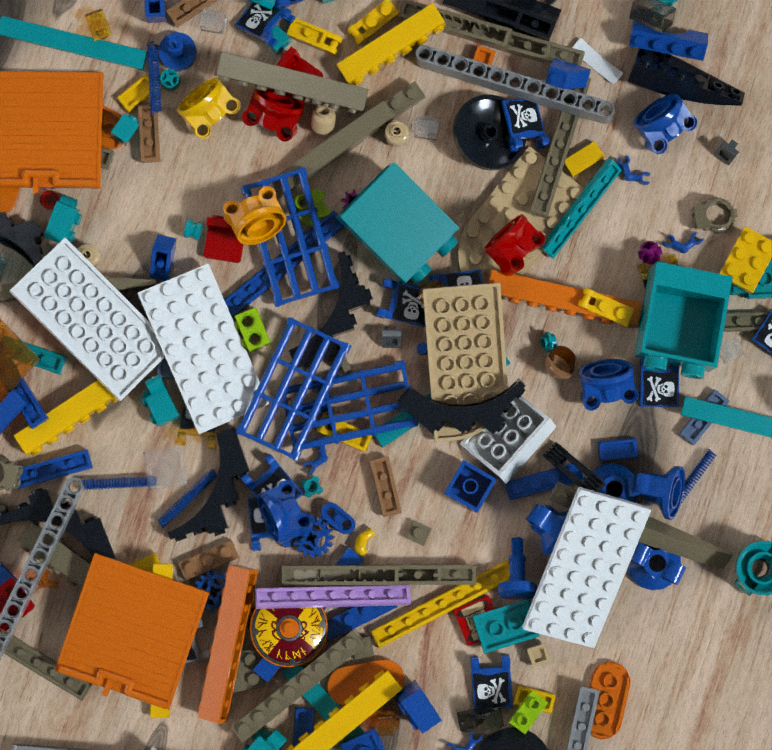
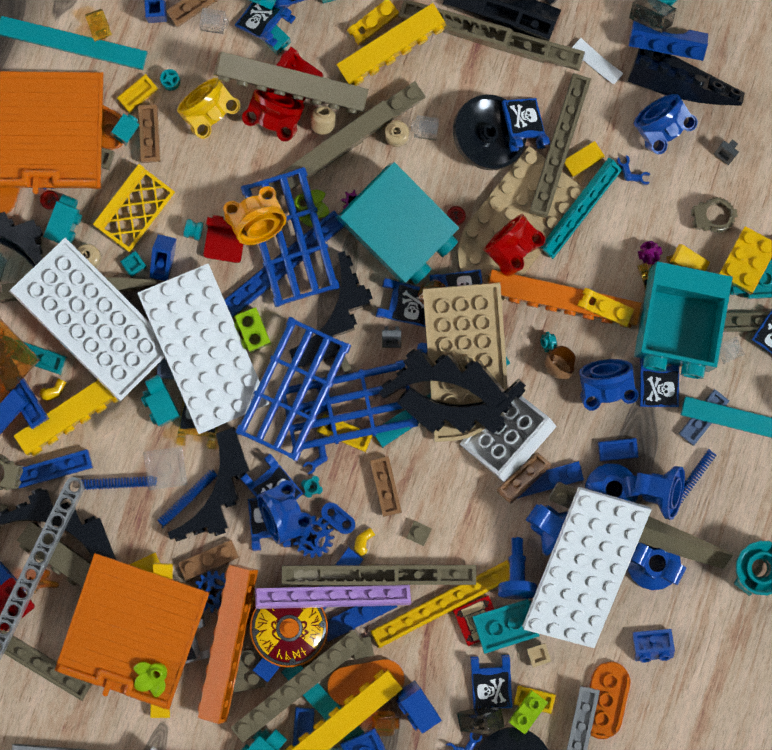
(54, 392): none -> yellow arm
(119, 199): none -> yellow fence
(133, 263): none -> teal tile
(148, 679): none -> lime plate
(150, 62): blue piece -> none
(177, 51): blue piece -> none
(314, 36): yellow plate -> none
(457, 215): none -> clear red tile
(470, 486): blue brick -> none
(475, 377): none -> black arch
(484, 55): orange plate -> none
(521, 91): light grey beam -> none
(523, 478): none -> medium nougat tile
(558, 455): black container -> none
(567, 75): blue slope -> none
(653, 645): none -> blue bracket
(683, 248): blue arm -> none
(687, 258): none -> yellow tile

